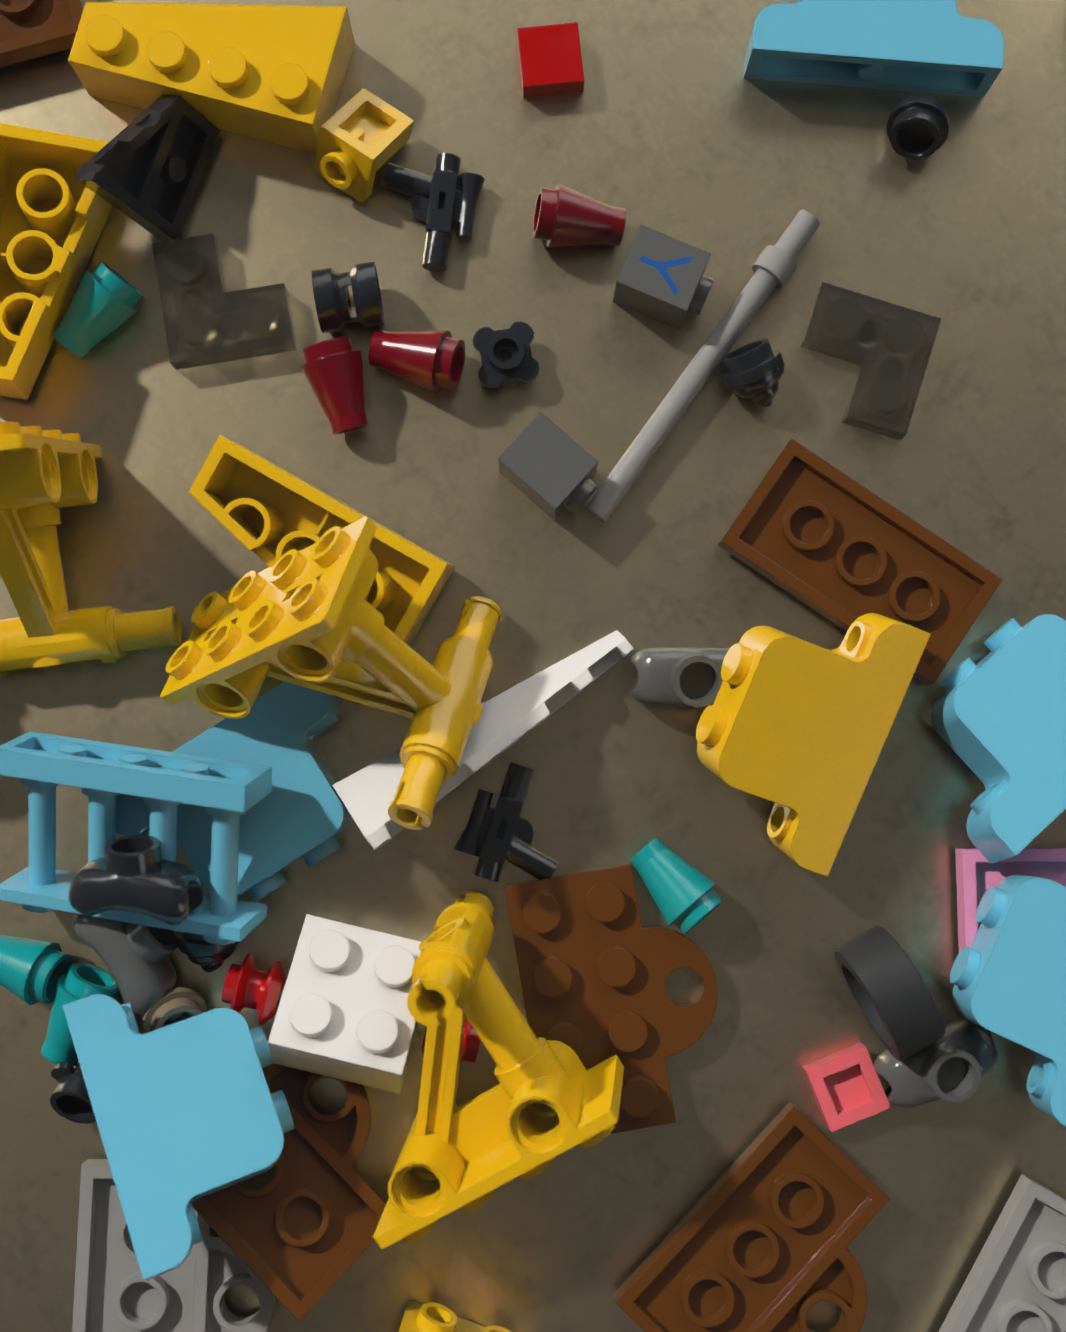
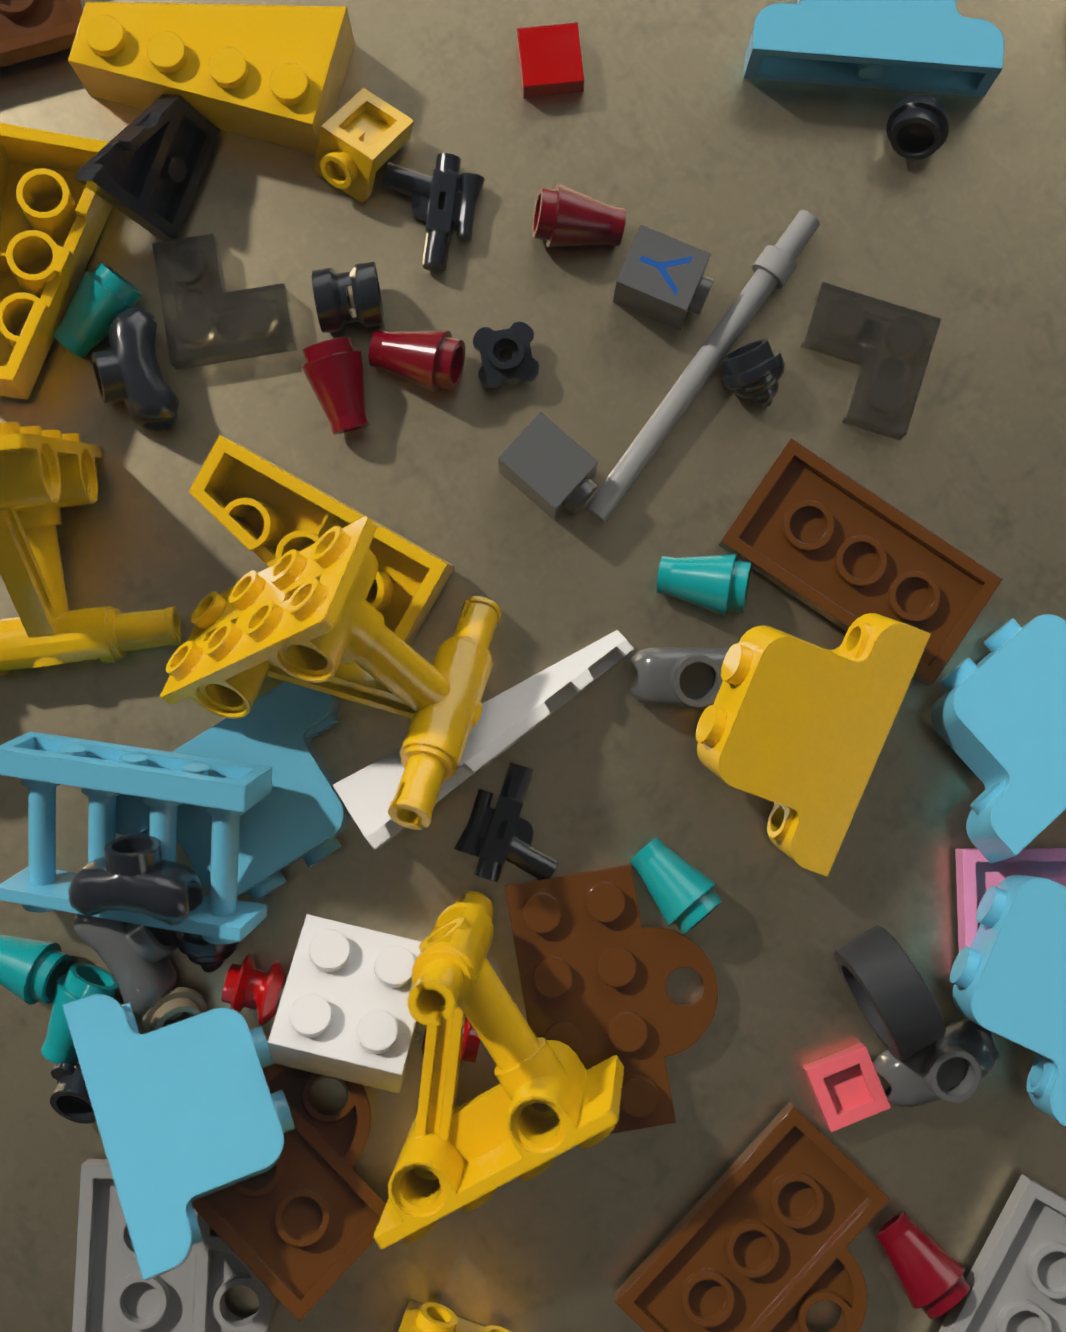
(133, 373): none -> black piece
(706, 581): none -> teal cone
(923, 1267): none -> dark red cone

